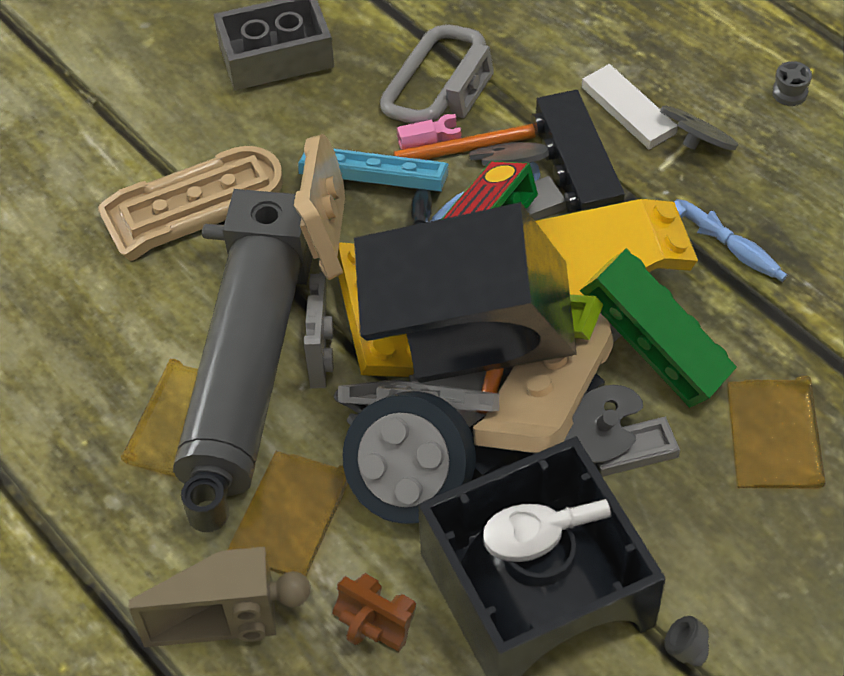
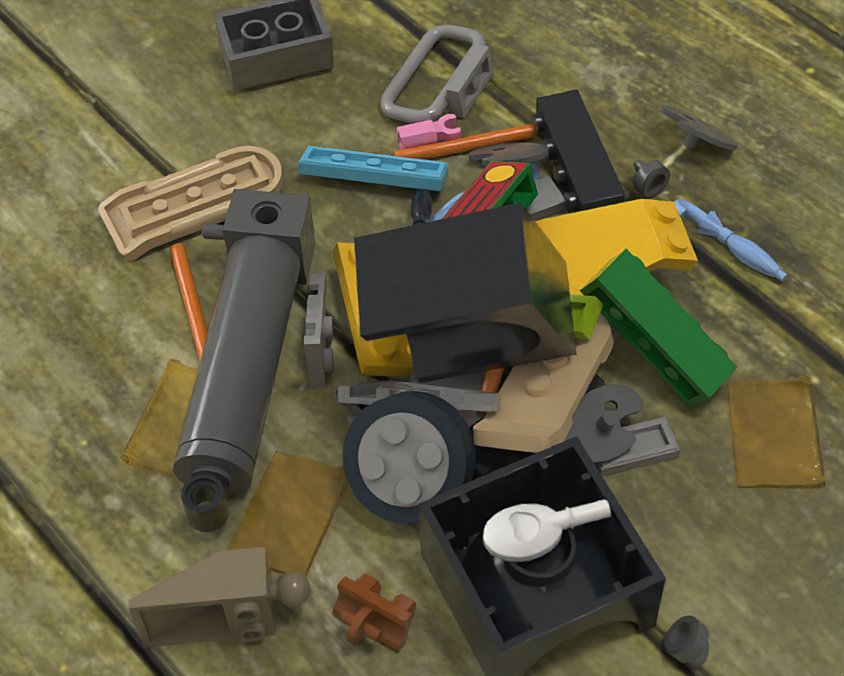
(189, 296): none -> orange bar
(321, 203): tan piece -> none
(629, 106): white tile -> none
(650, 177): none -> dark grey tile
(792, 83): dark grey wheel -> none

